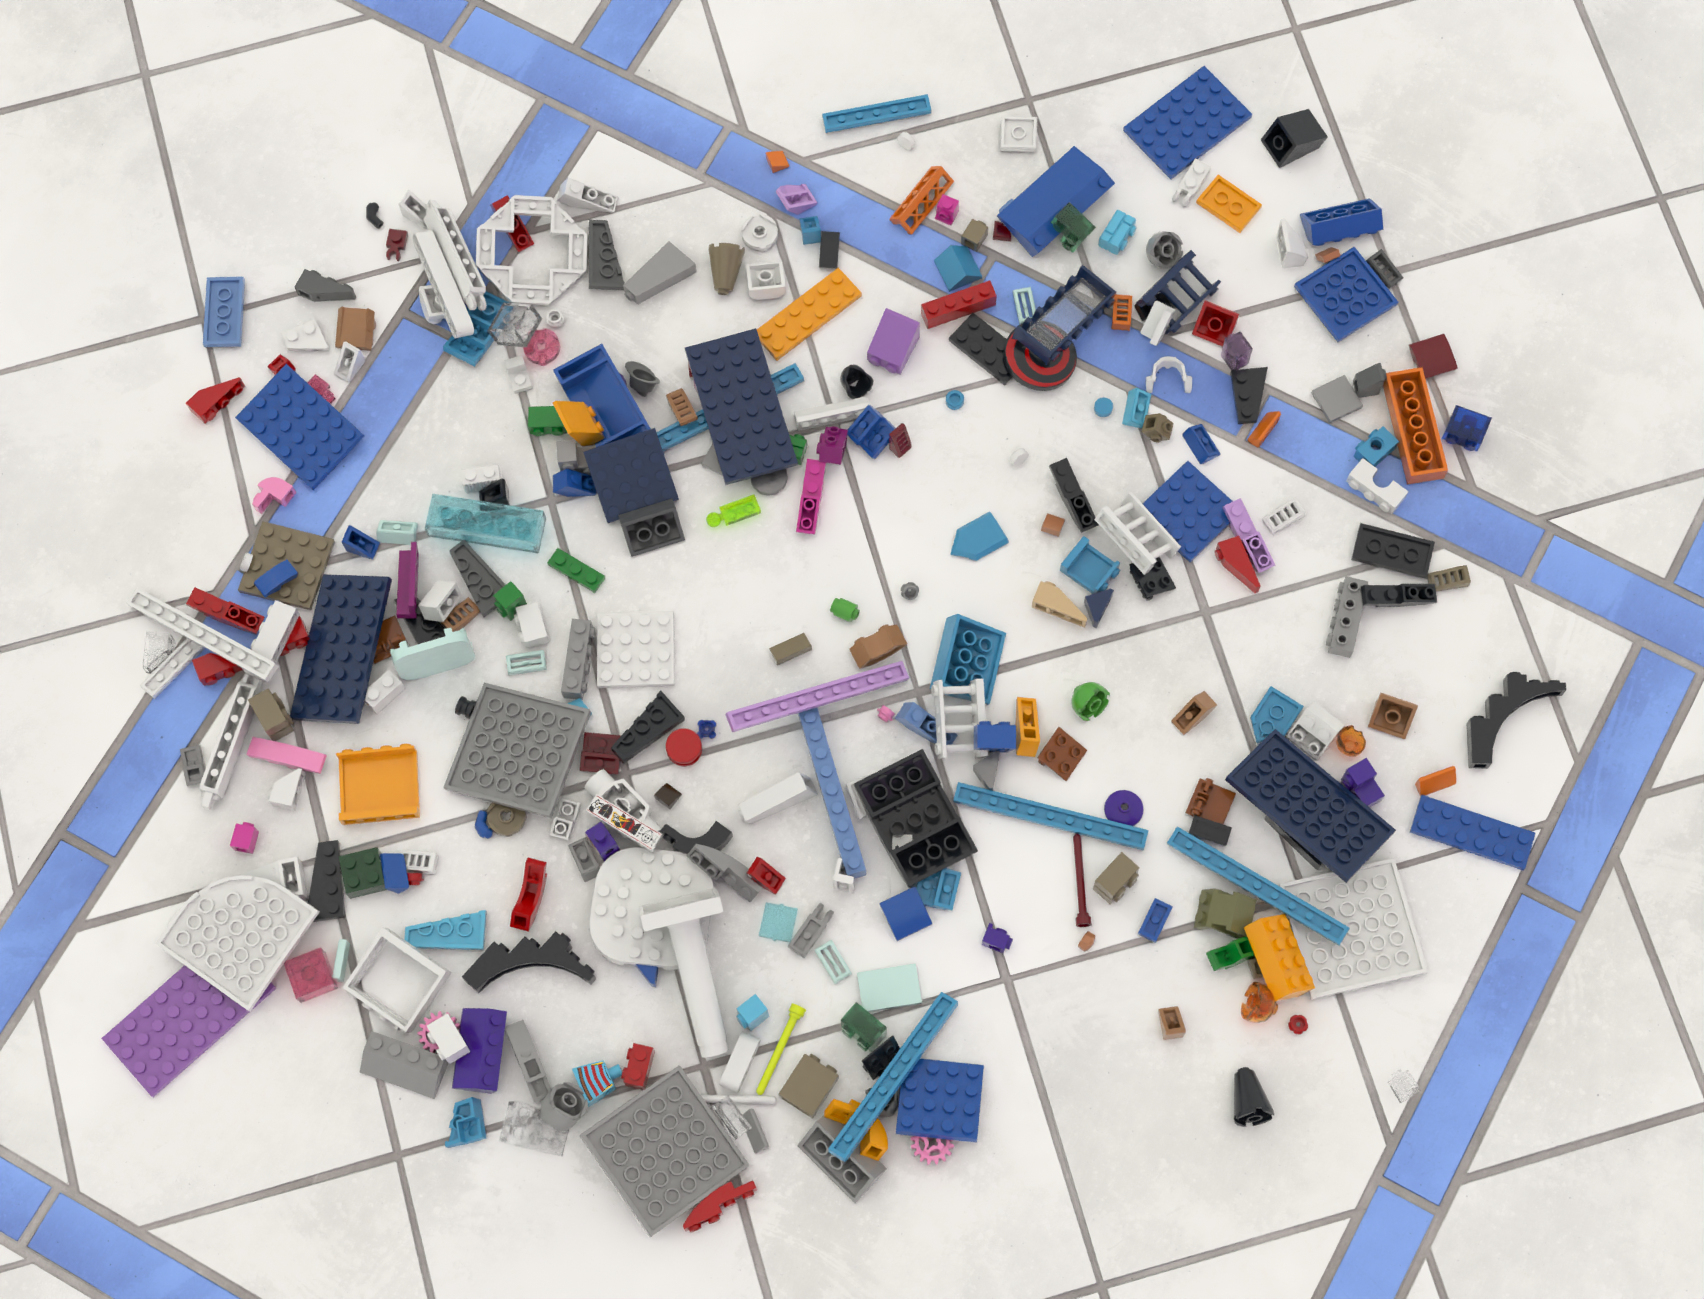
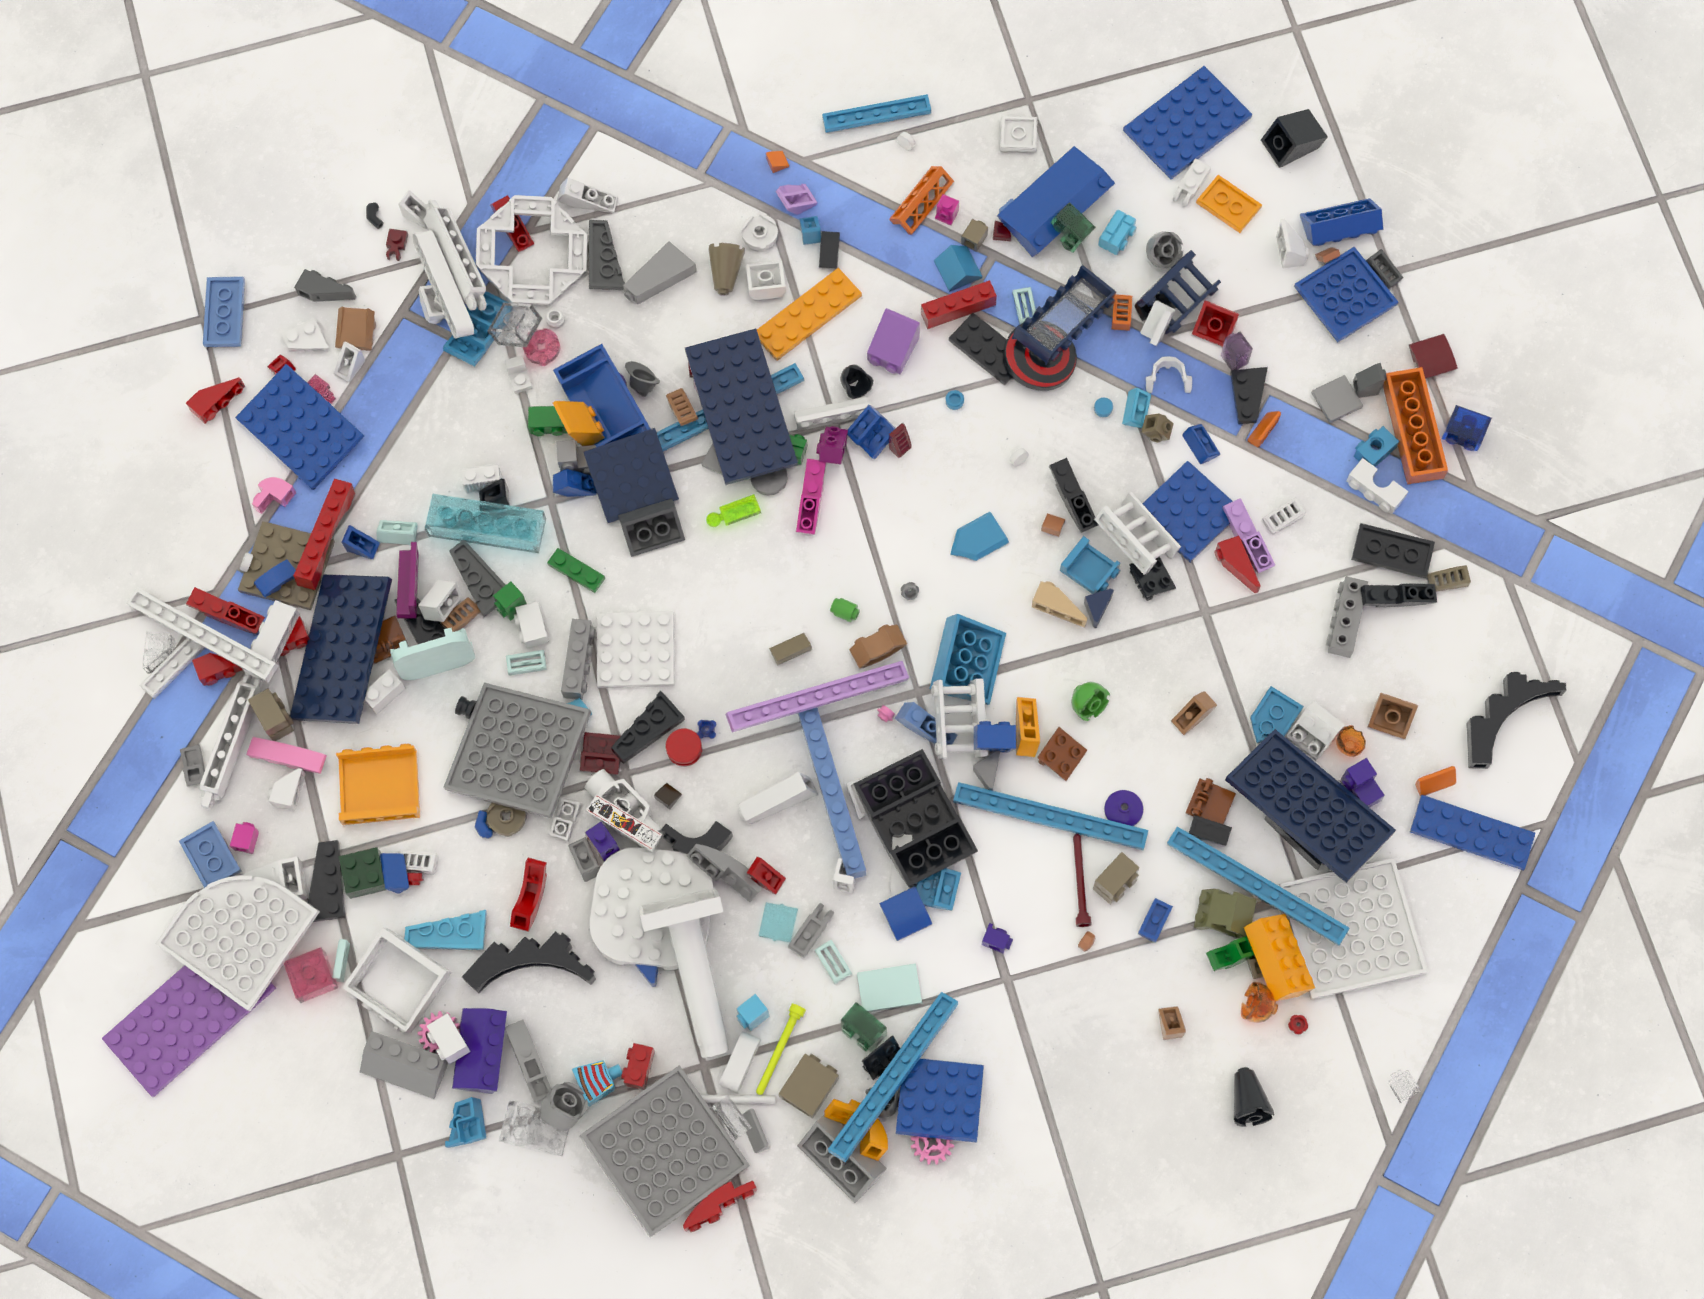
(209, 854): none -> medium blue plate
(313, 558): none -> red arch

